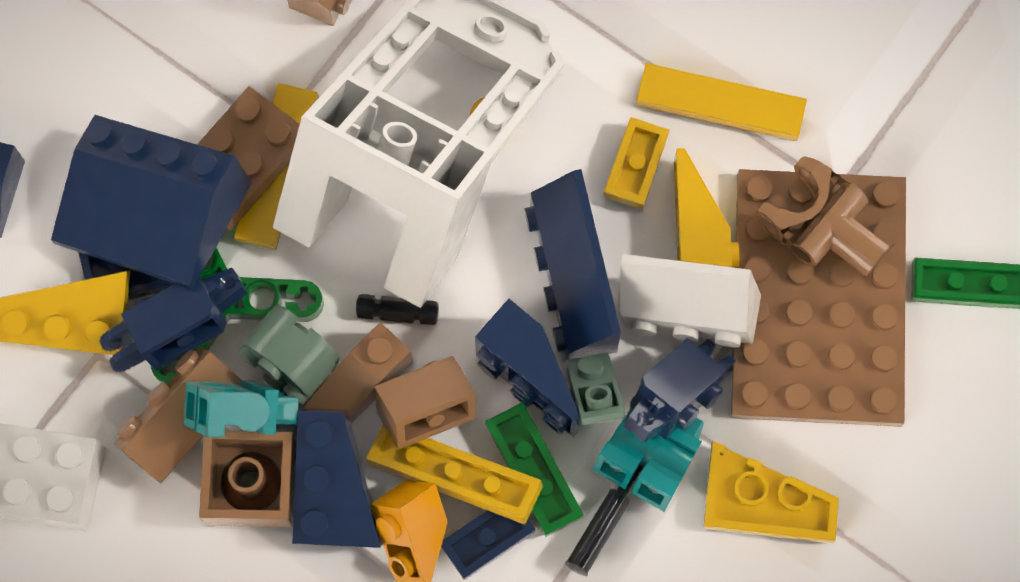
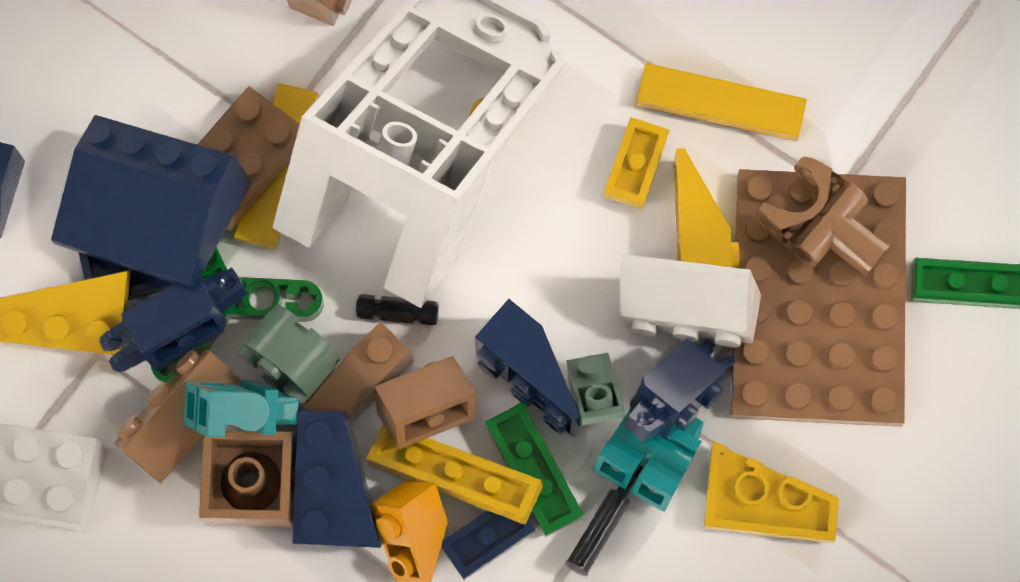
(574, 268): dark blue slope -> none

